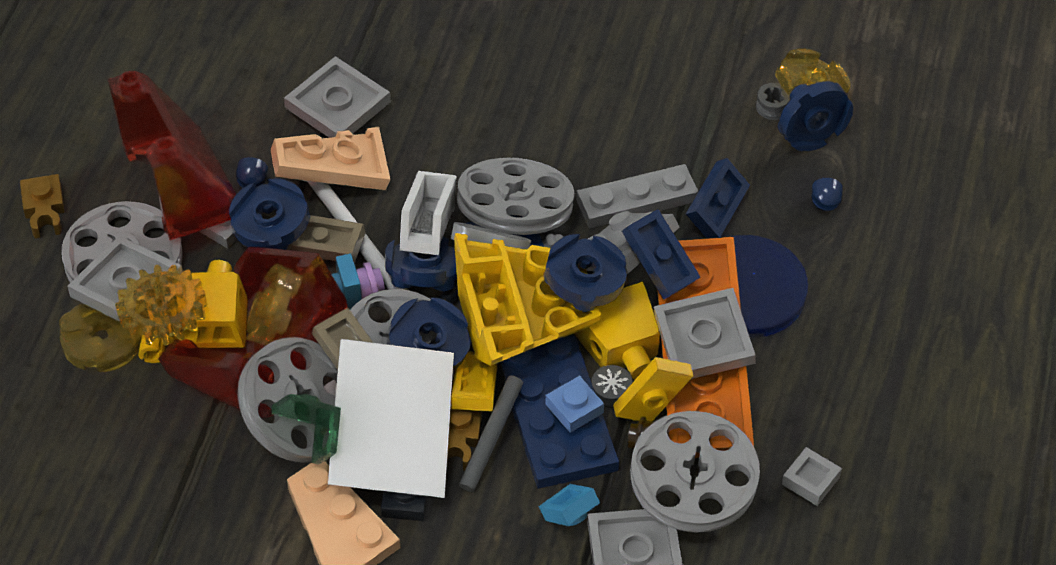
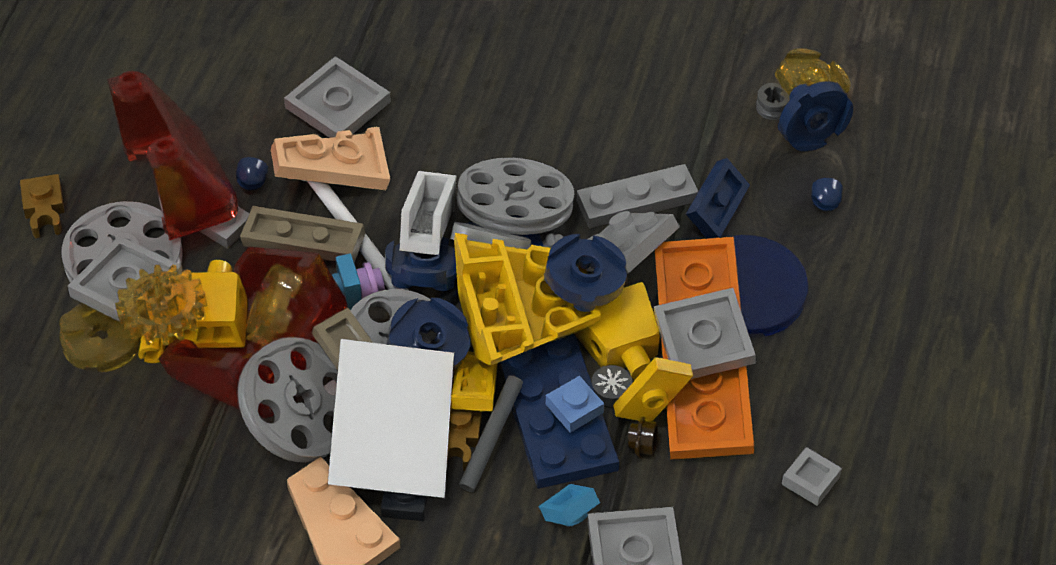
(272, 233): dark blue plate -> none
(312, 411): clear green bracket -> none
(661, 254): dark blue plate -> none
(676, 472): light grey wedge -> none

